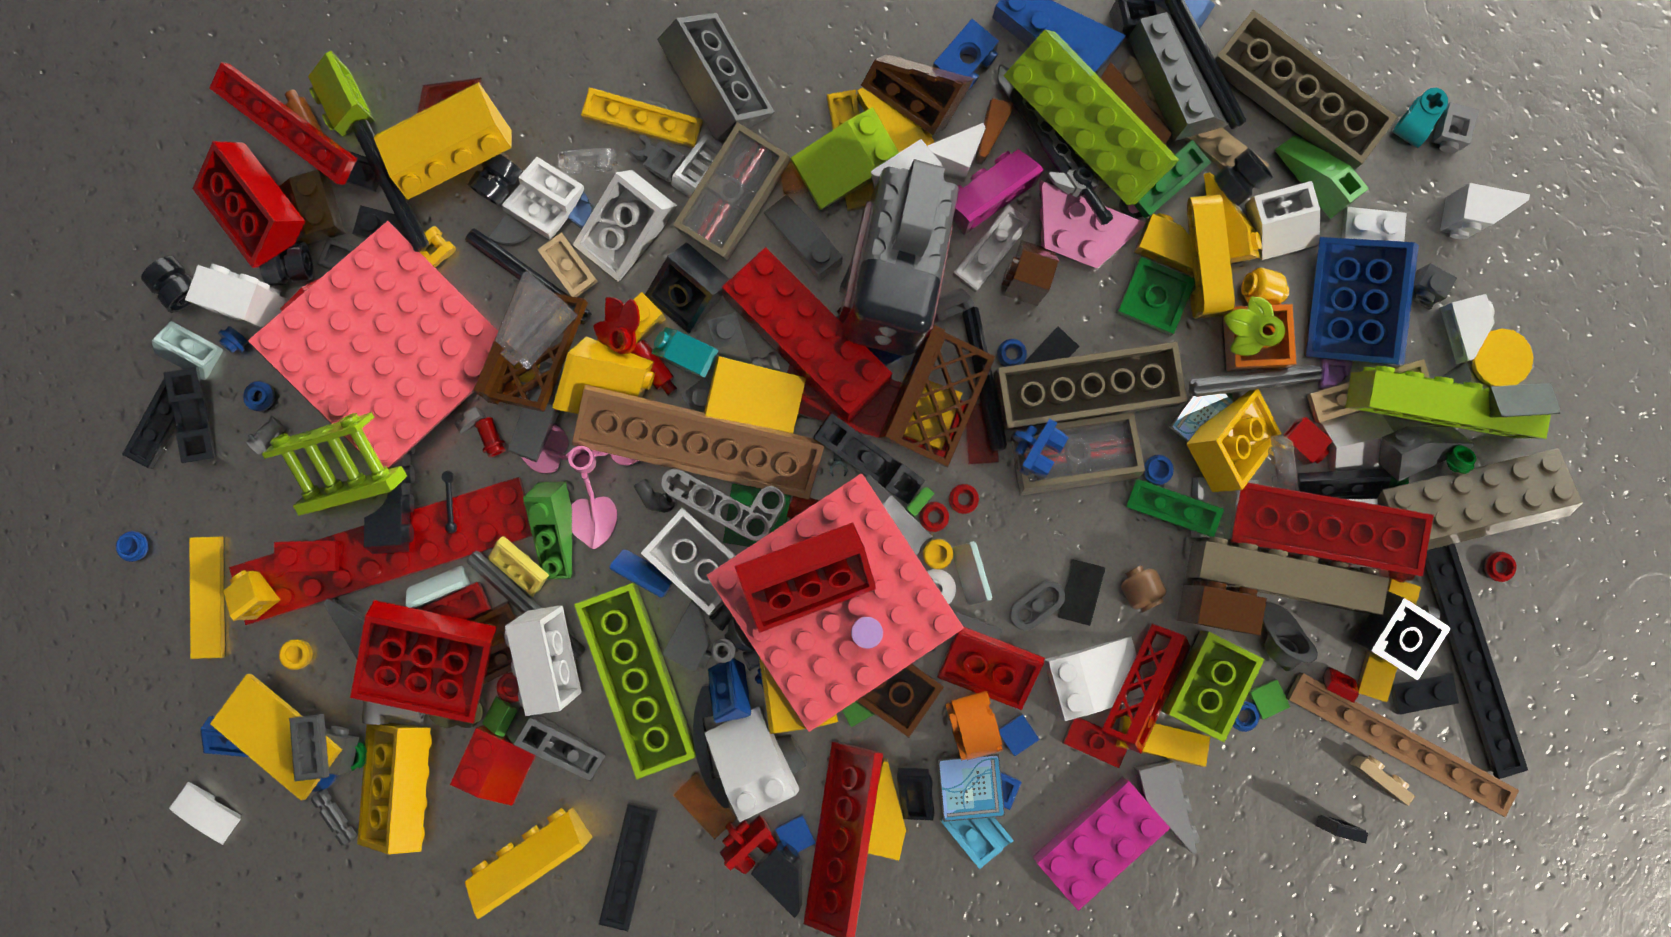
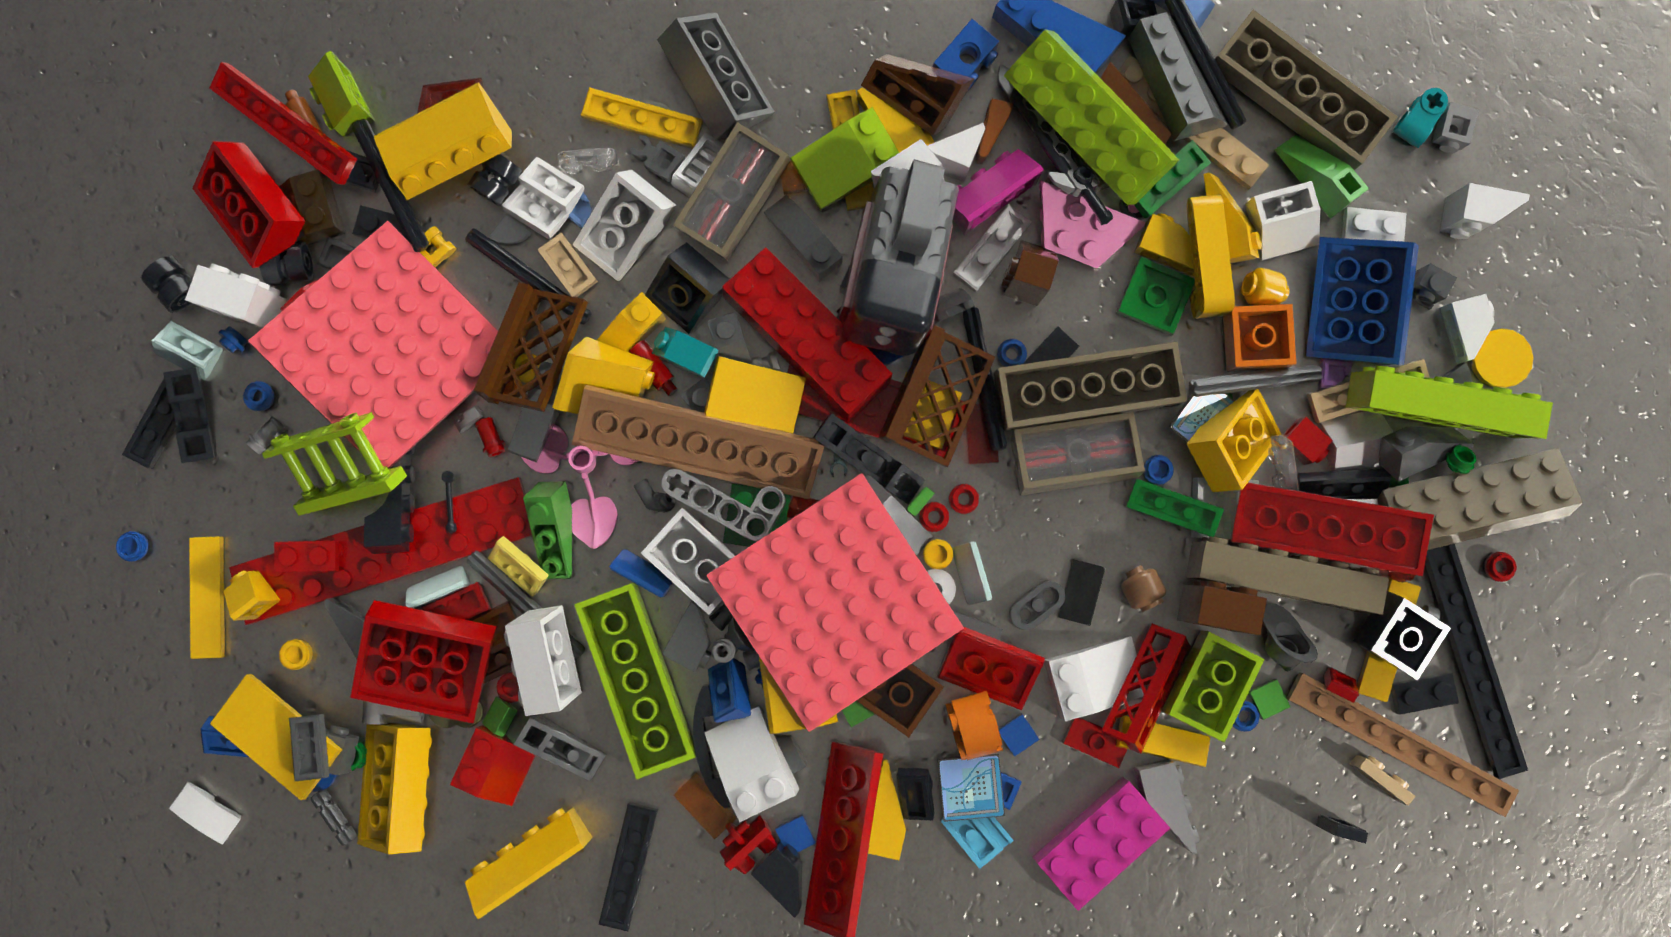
(532, 321): clear slope -> none
(619, 325): red plate -> none
(806, 577): red slope -> none
(867, 632): lavender tile -> none
(1035, 461): blue hips -> none
(1245, 175): black wheel -> none
(1249, 327): lime plate -> none
(1523, 400): pearl dark grey slope -> none

